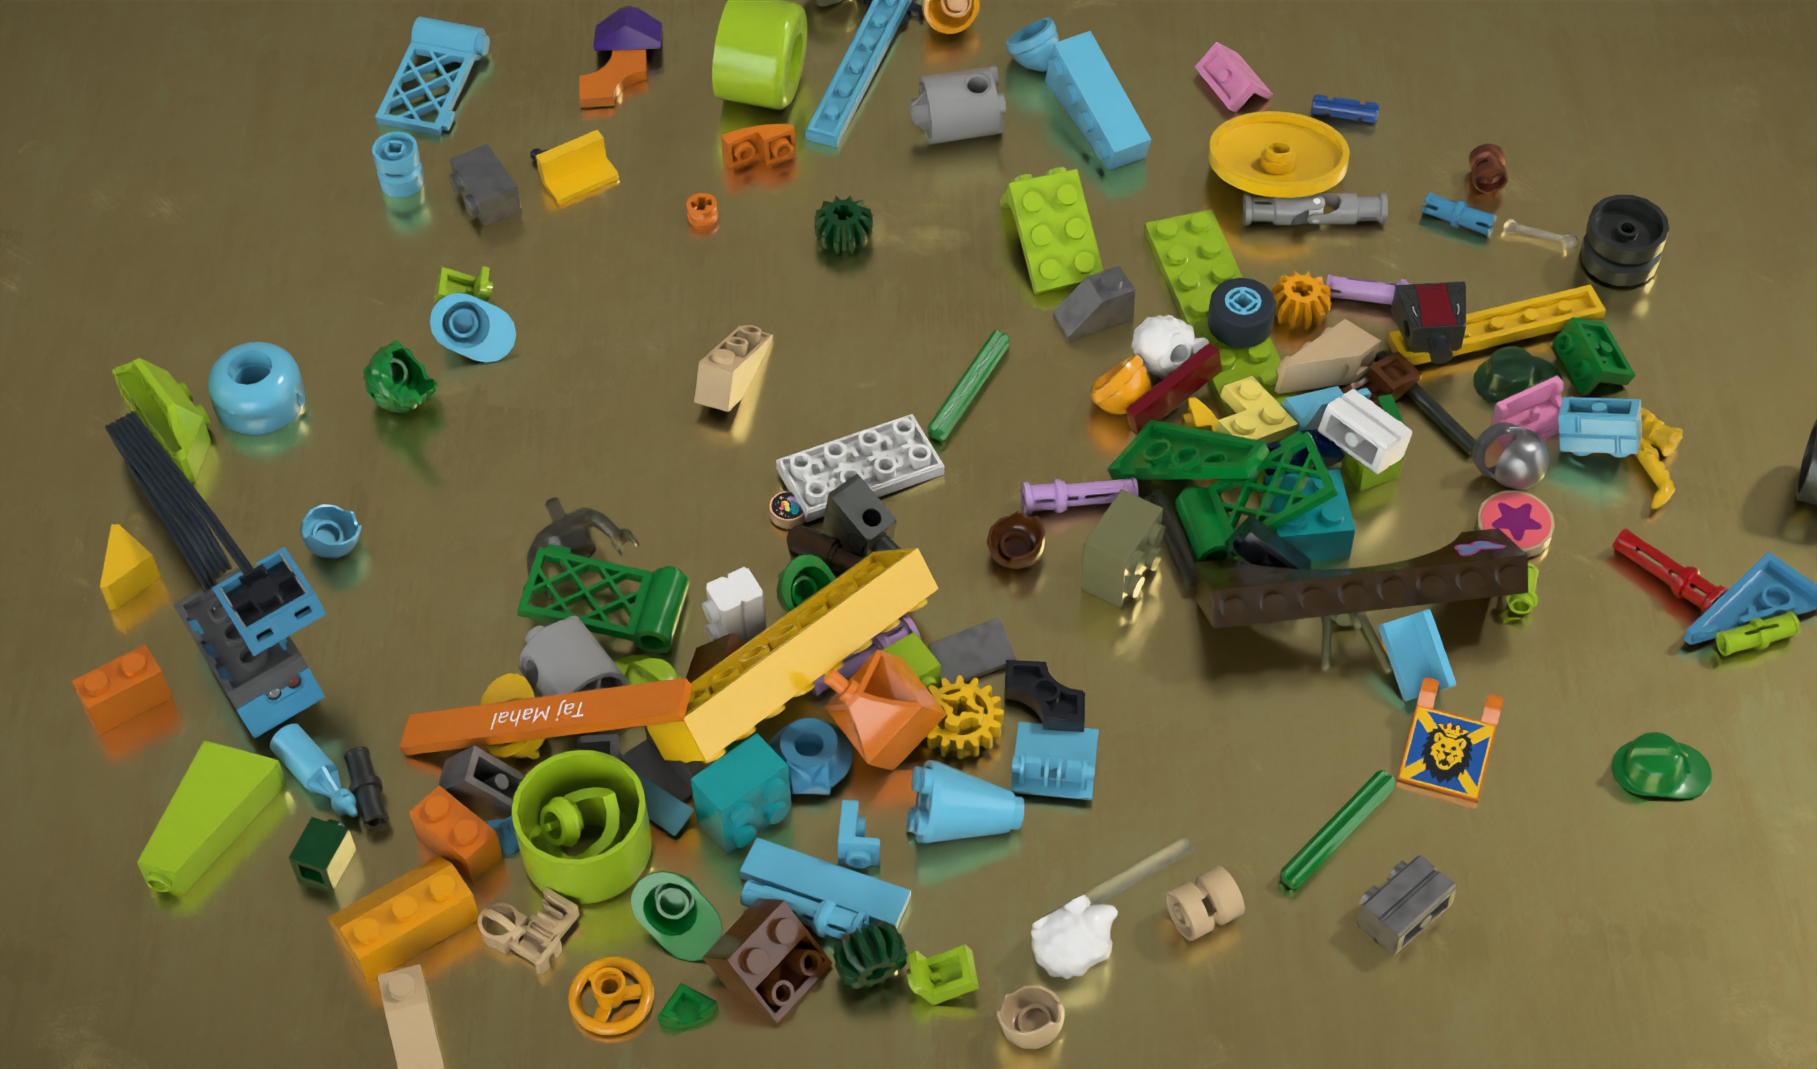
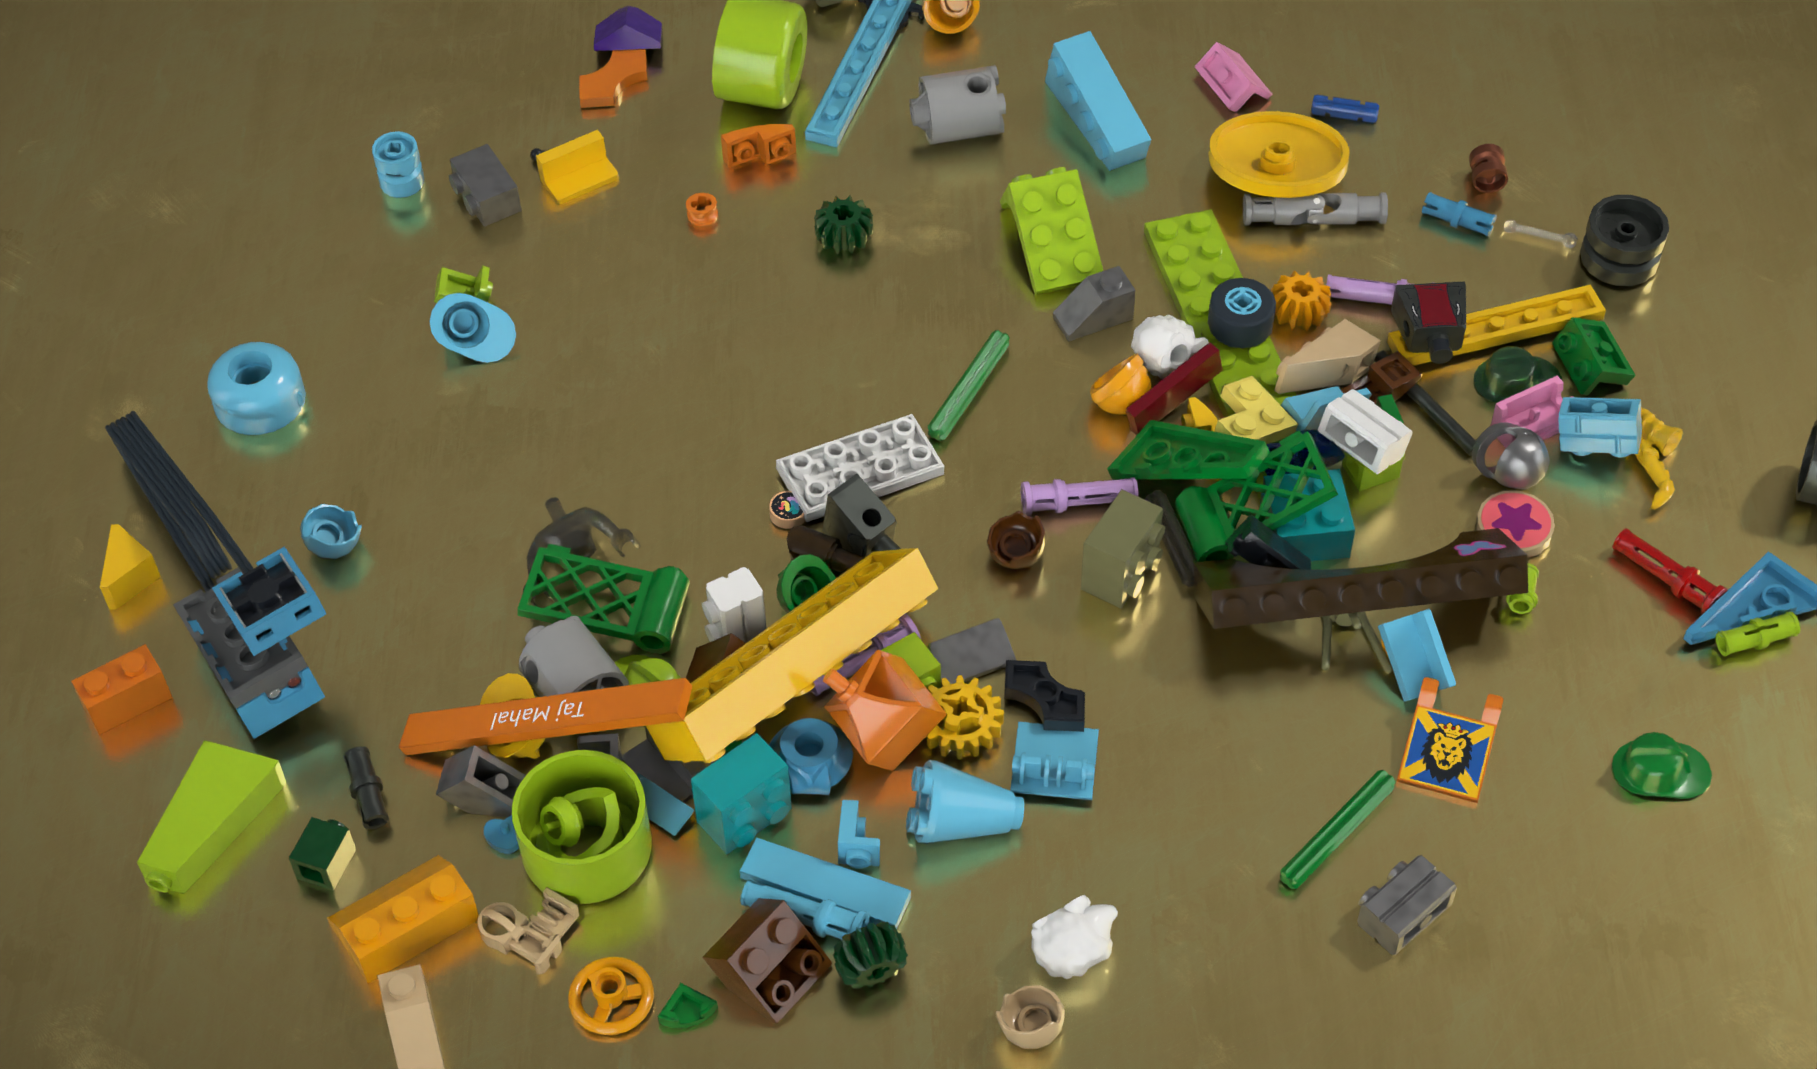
(166, 412): lime wedge -> none
(312, 767): medium azure wheel -> none
(397, 379): green hair -> none
(444, 44): medium azure piece -> none
(456, 834): orange brick -> none
(676, 914): green piece -> none
(730, 367): tan slope -> none
(943, 974): lime bracket -> none
(1033, 44): medium azure hat -> none
(1137, 872): clear bar -> none
(1202, 904): tan wheel -> none

